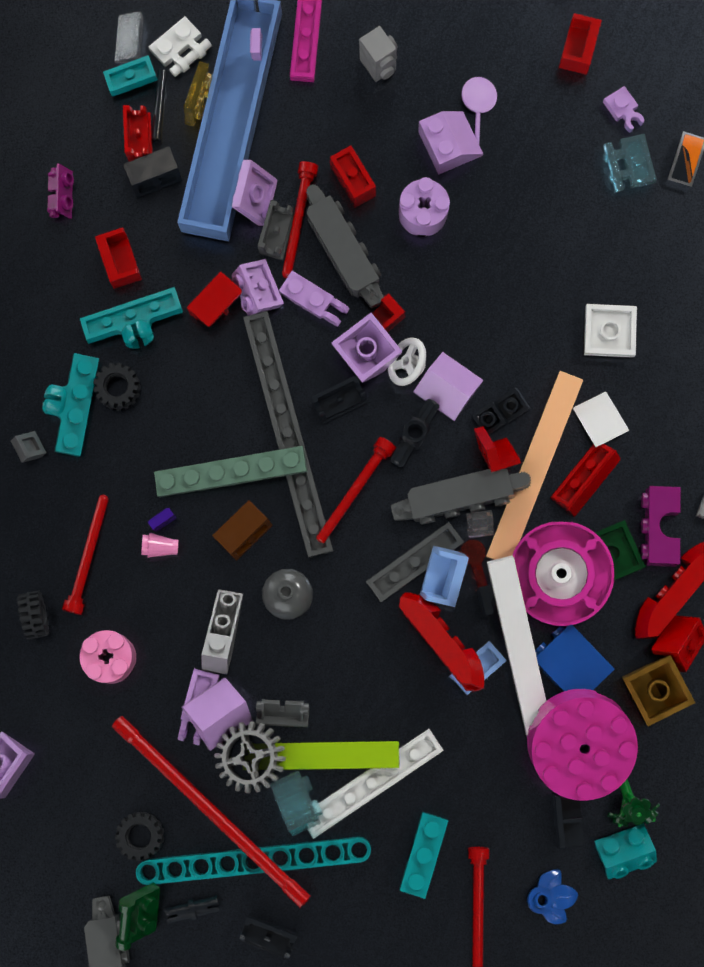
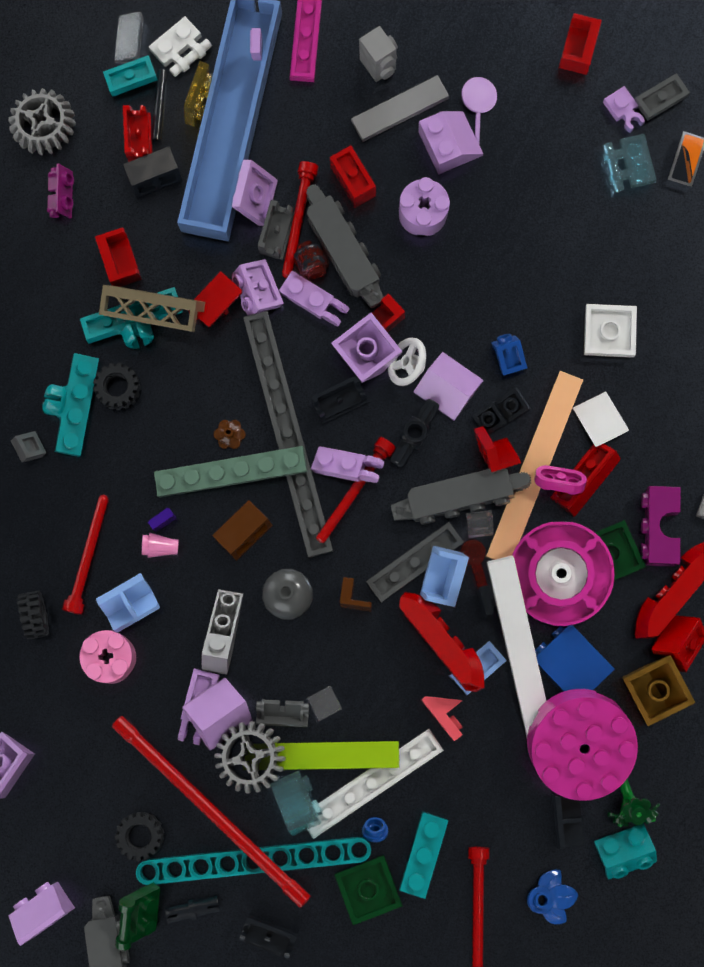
(40, 912): none -> lavender slope
(45, 105): none -> light grey gear
(128, 603): none -> light blue panel
(155, 299): none -> dark tan fence
(230, 440): none -> reddish brown plant
(311, 260): none -> clear red head
(324, 703): none -> clear tile
(345, 465): none -> lavender hinge
(347, 595): none -> reddish brown panel
(368, 890): none -> dark green plate
(375, 830): none -> blue plate
(400, 108): none -> light grey tile
(439, 708): none -> coral slope
(509, 354): none -> blue bracket
(560, 479): none -> dark pink plate
(662, 97): none -> dark grey plate

